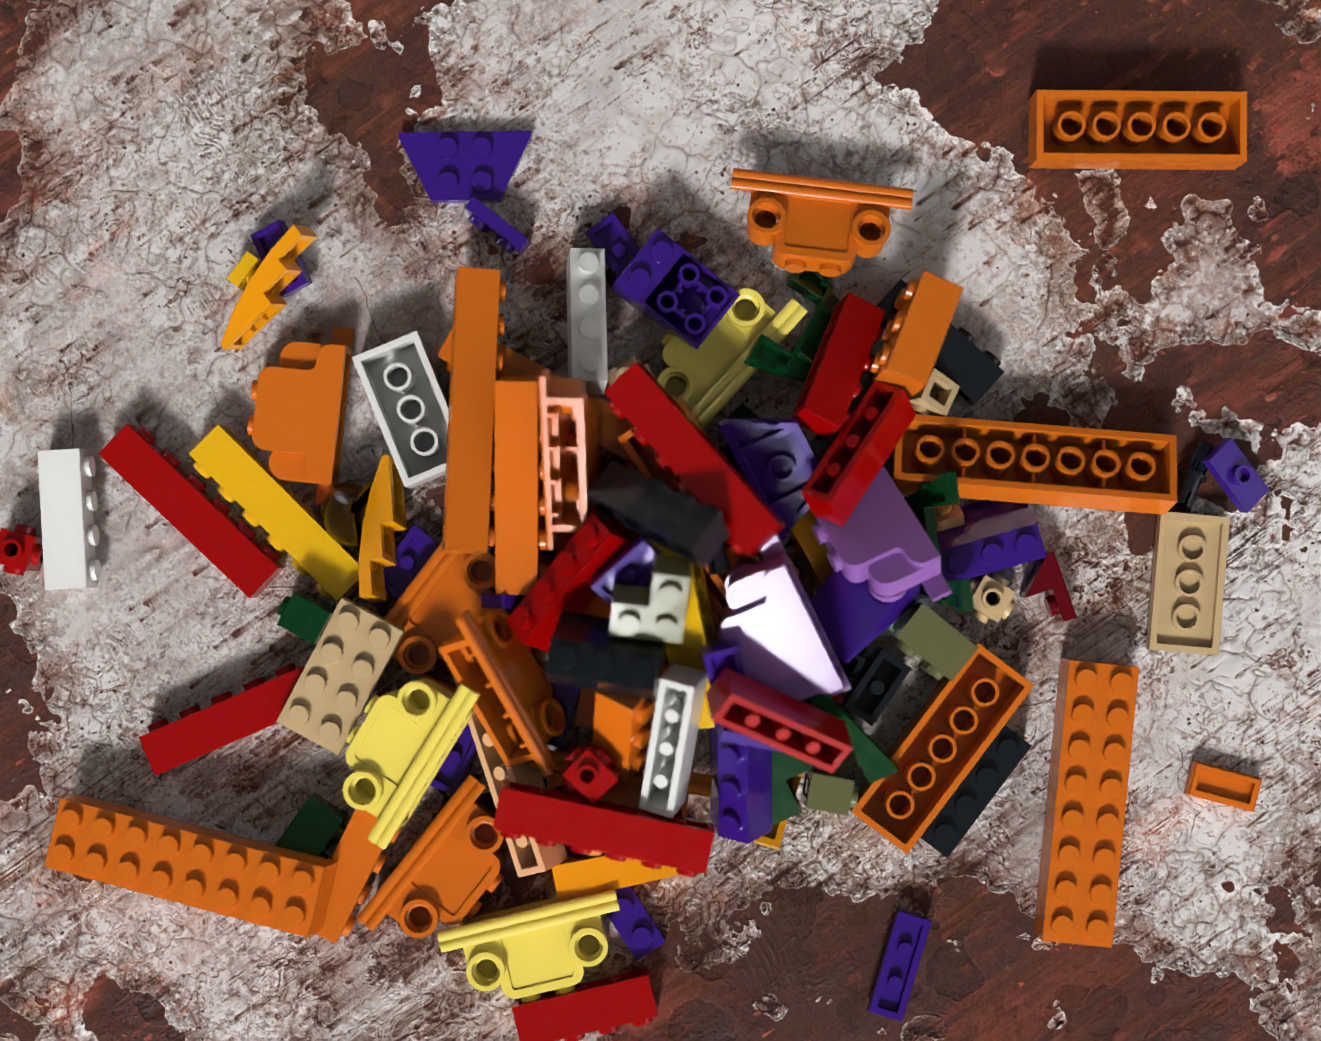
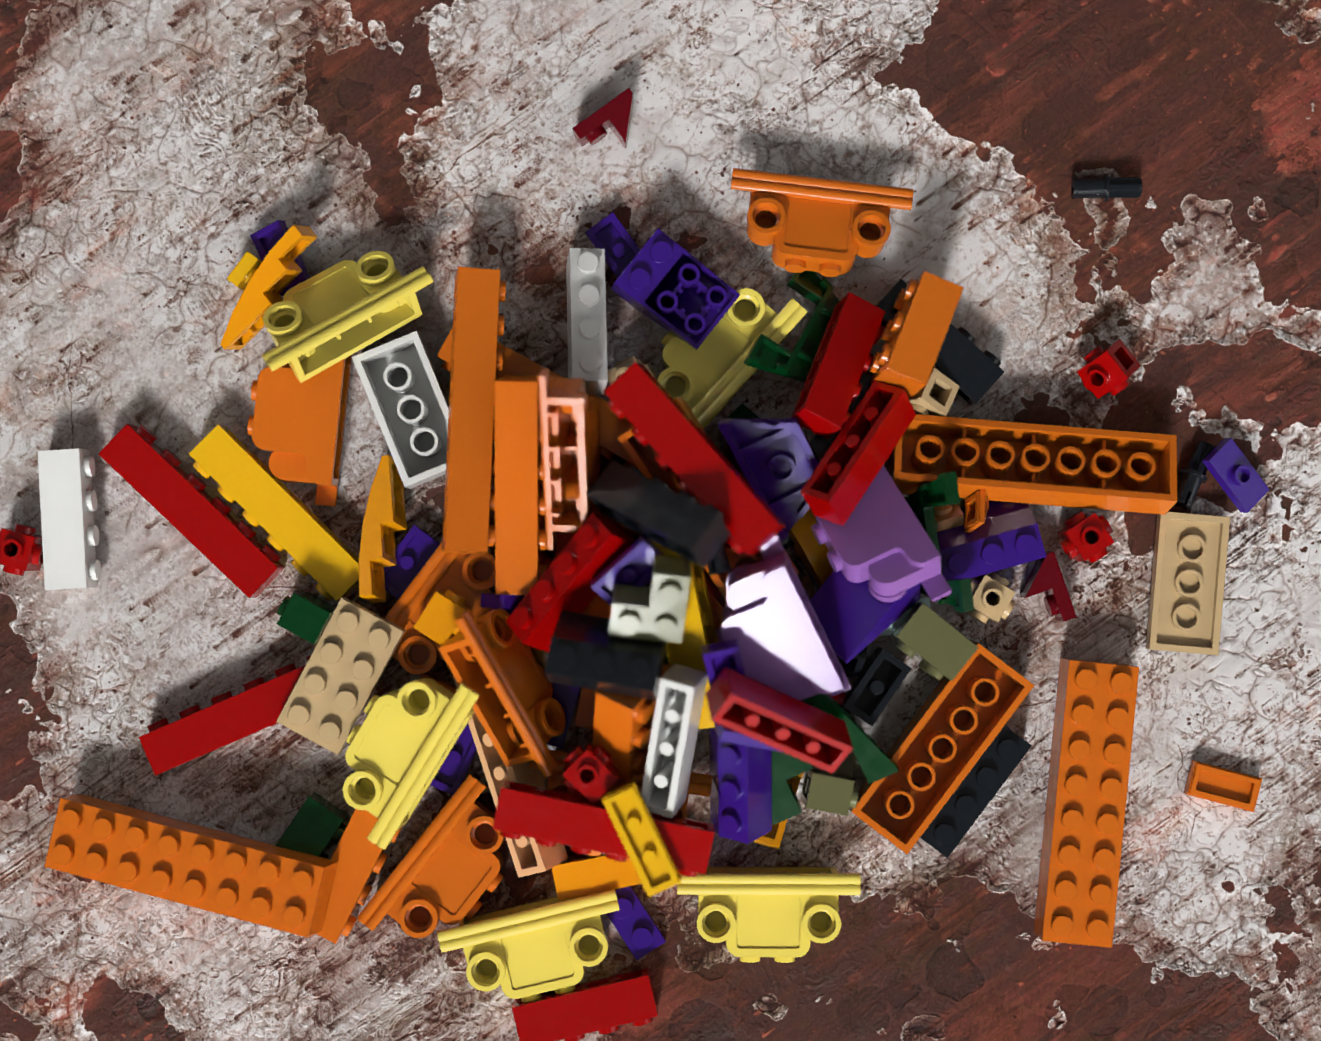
(341, 313): none -> light yellow brick
(345, 511): dark brown cylinder -> none
(440, 616): none -> light orange brick
(465, 163): dark purple wing -> none
(484, 219): dark purple plate -> none
(614, 114): none -> dark red slope
(641, 839): none -> yellow tile
(769, 908): none -> light yellow brick
(899, 964): dark purple plate -> none
(975, 510): none -> orange slope
(1074, 540): none -> red brick
(1106, 187): none -> black axle
(1108, 369): none -> red brick
(1137, 129): orange brick -> none

